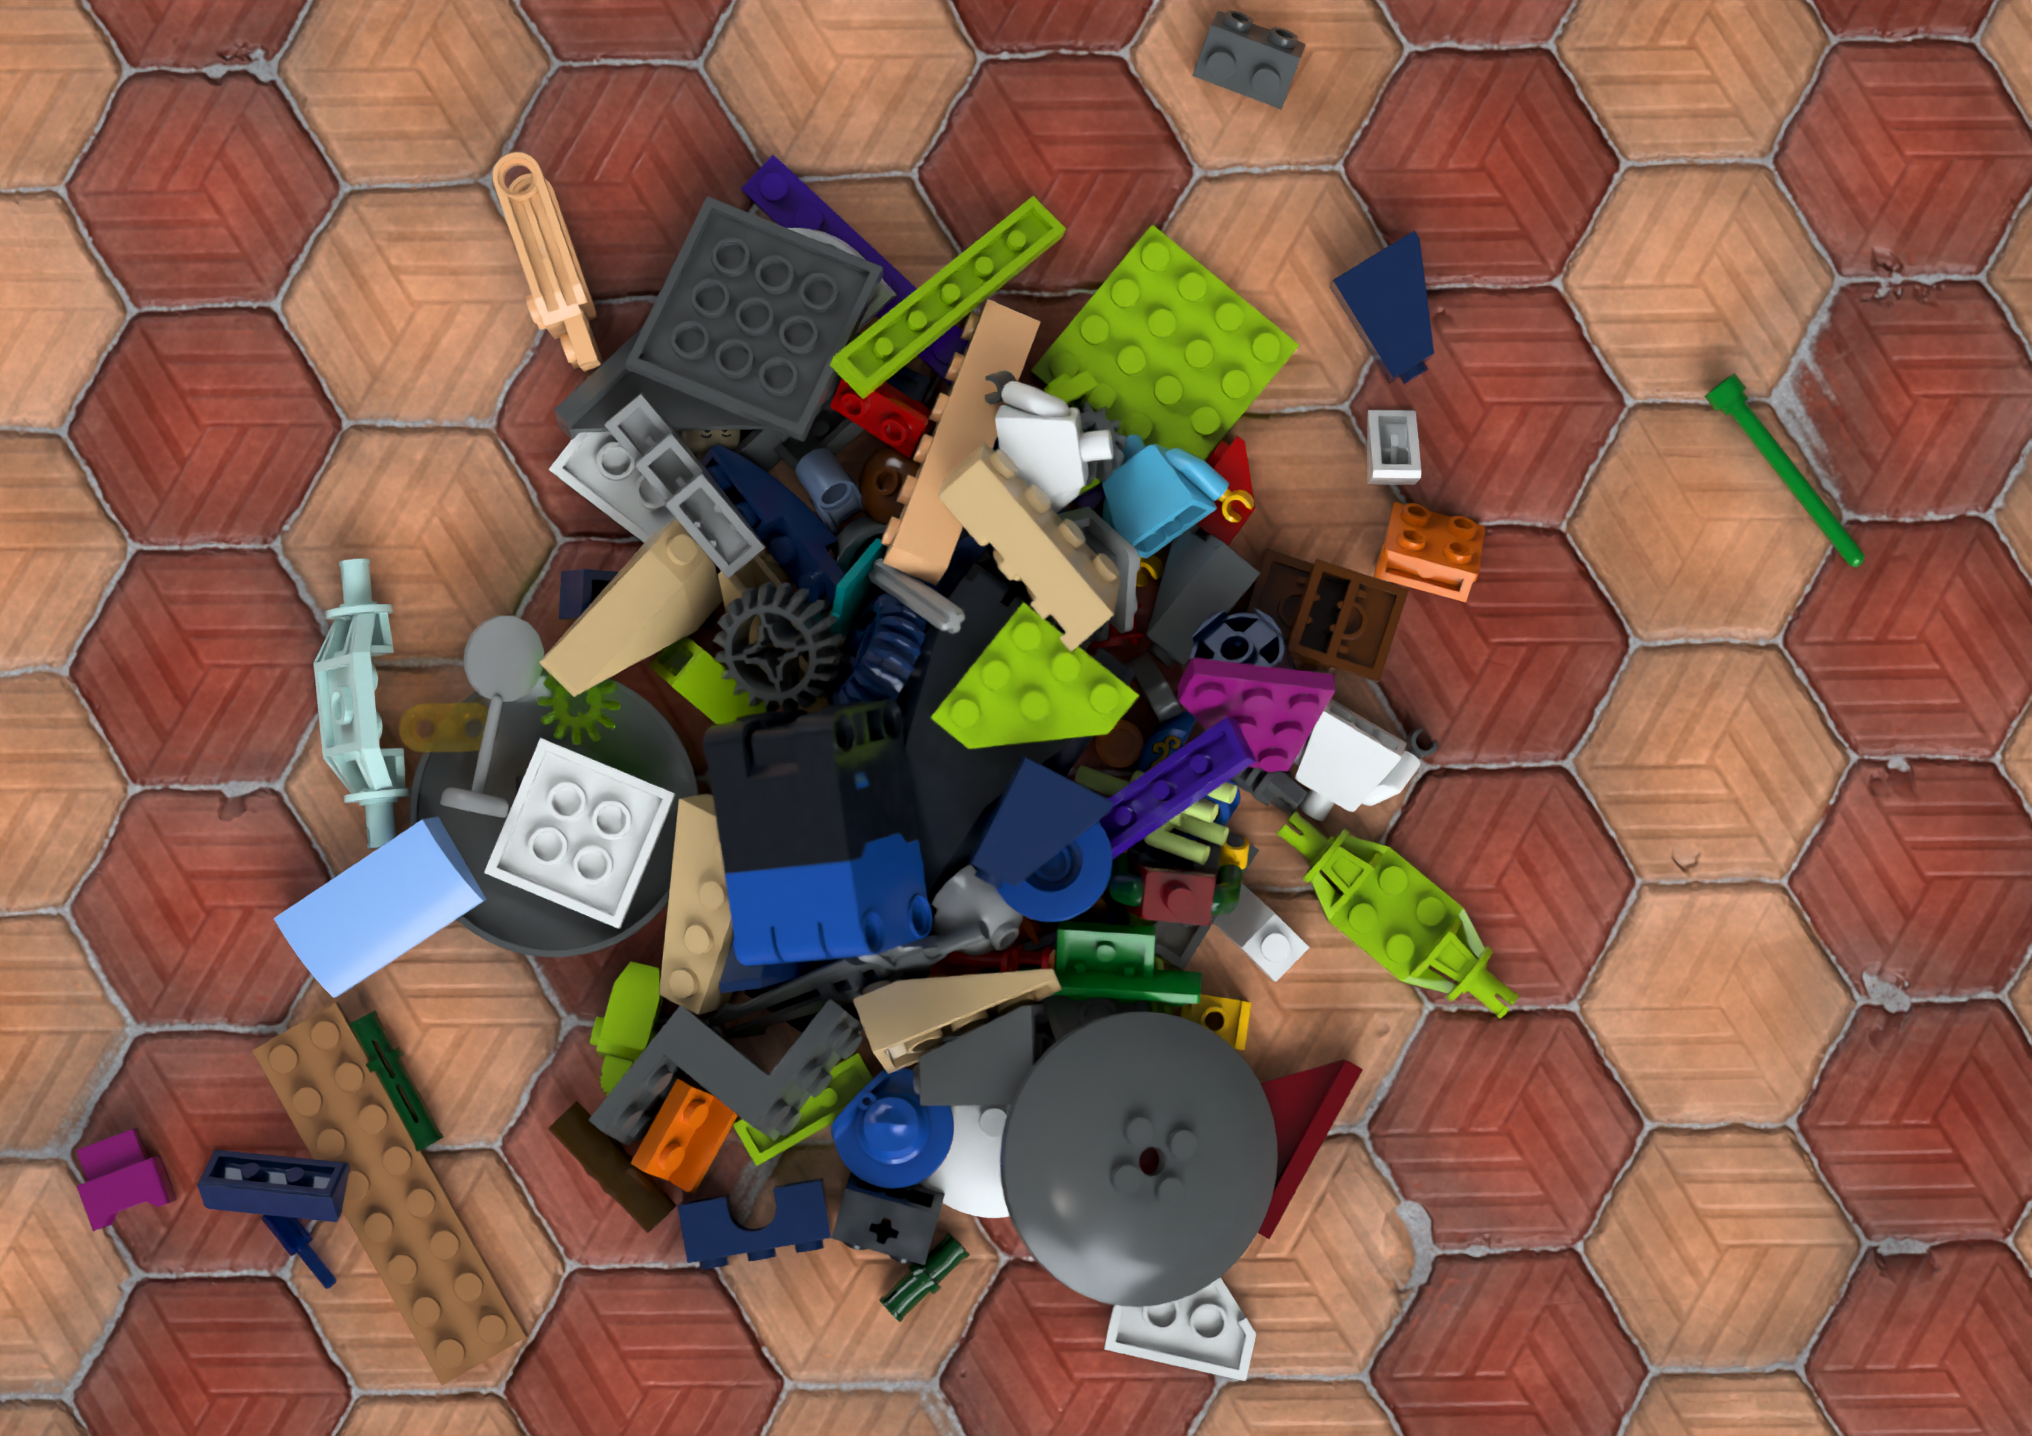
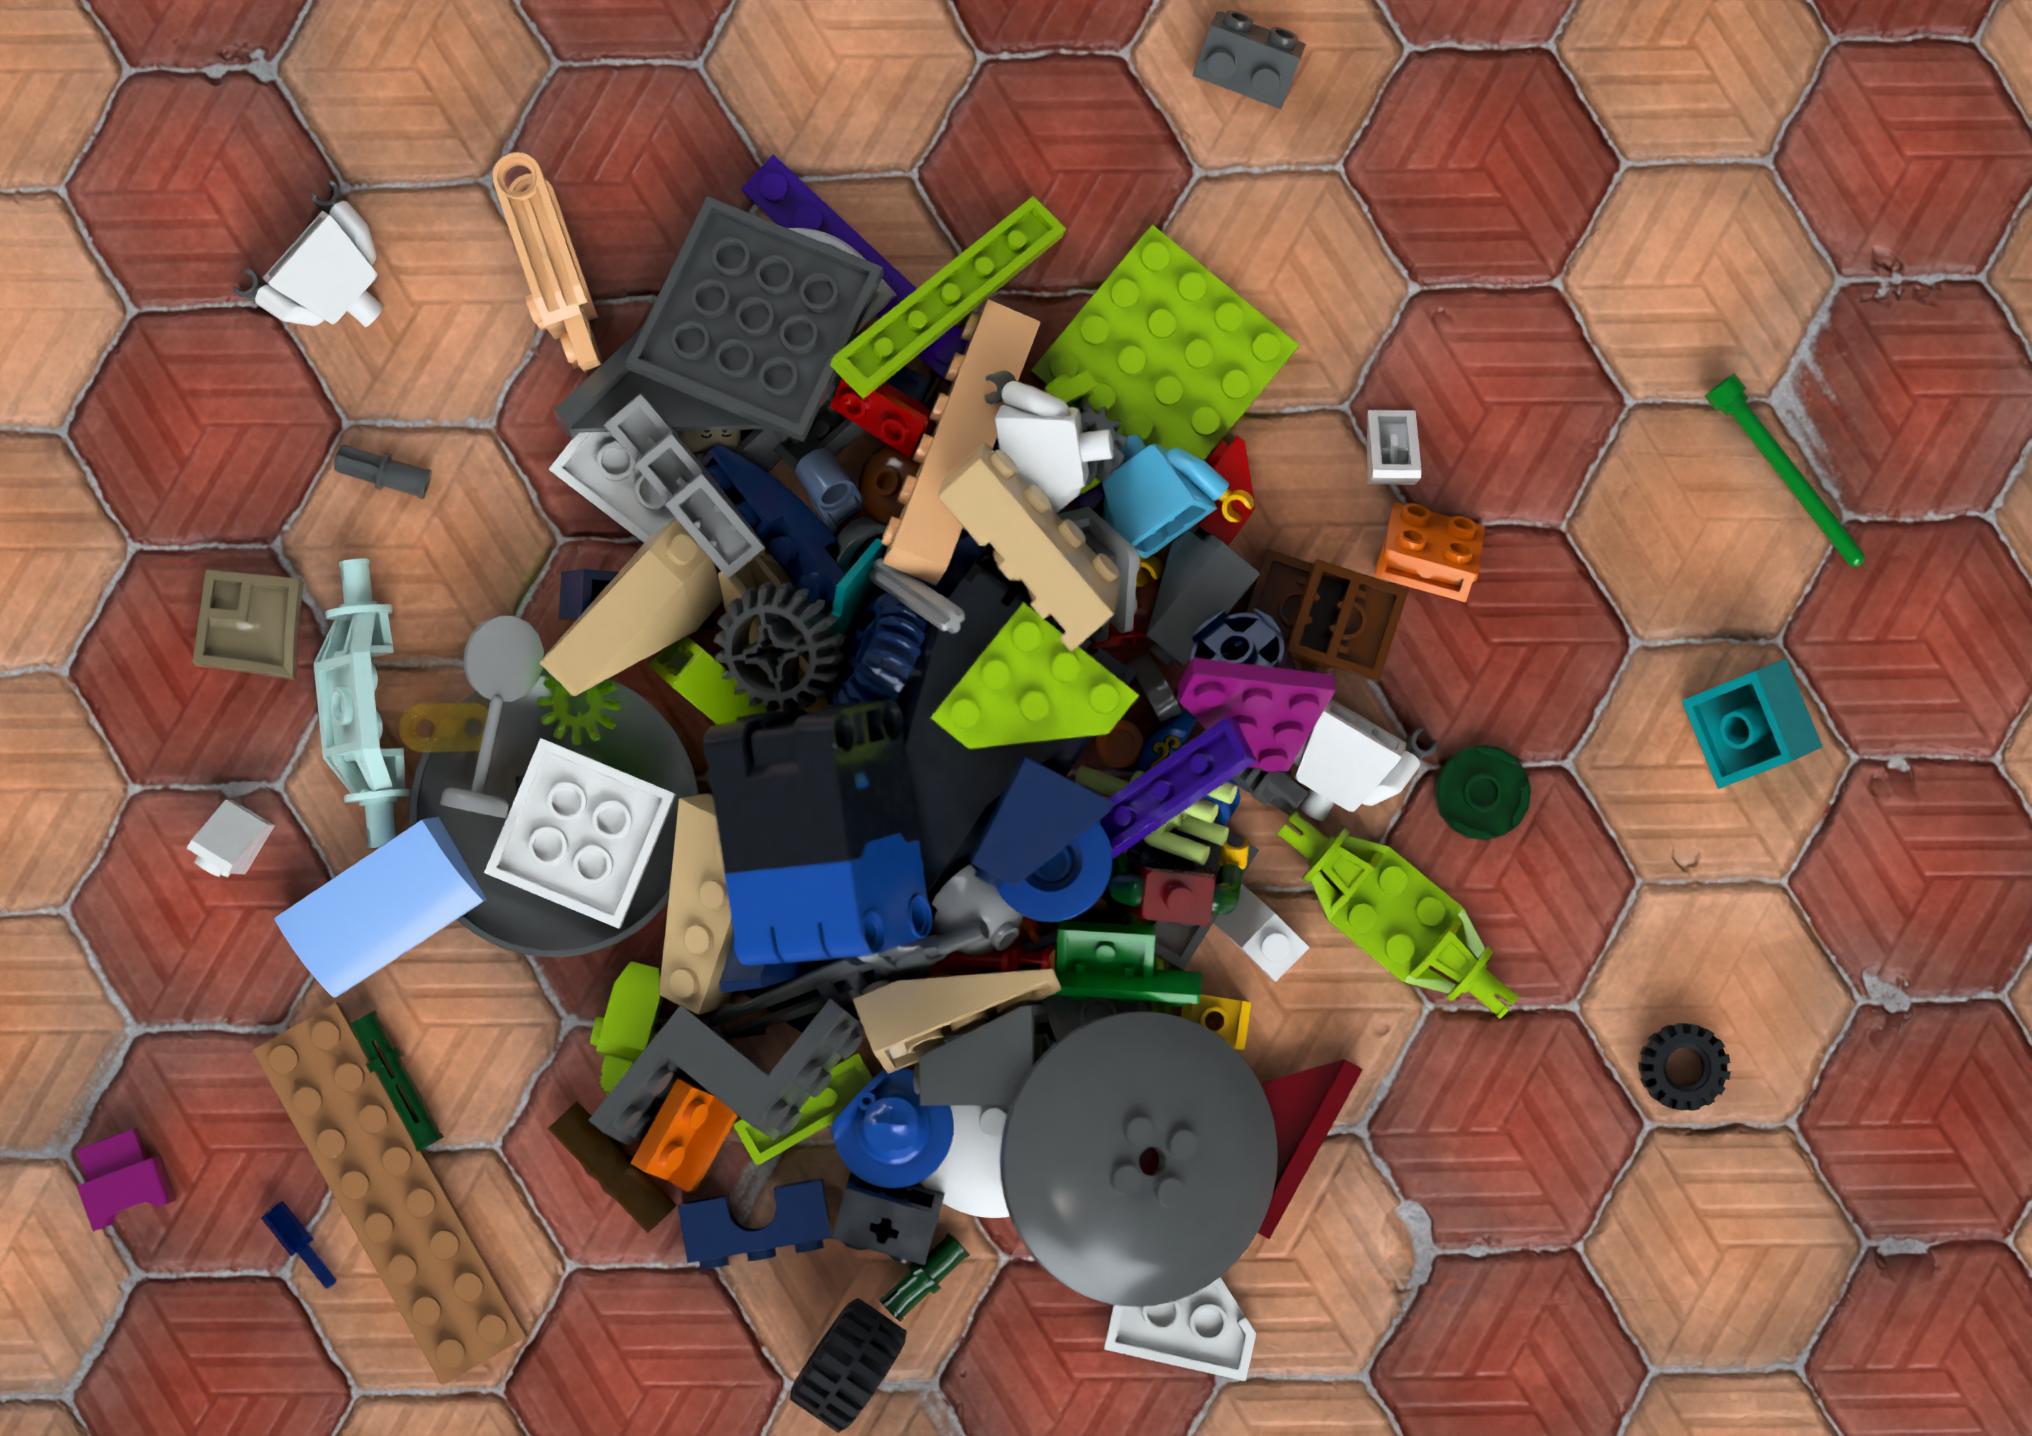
(230, 840): none -> white slope
(249, 623): none -> dark tan plate
(274, 1185): dark blue slope -> none
(322, 270): none -> white torso
(382, 471): none -> dark grey axle
(848, 1365): none -> black tyre
(1390, 308): dark blue slope -> none
(1482, 792): none -> dark green tile
(1713, 1066): none -> black tyre
(1752, 723): none -> teal slope

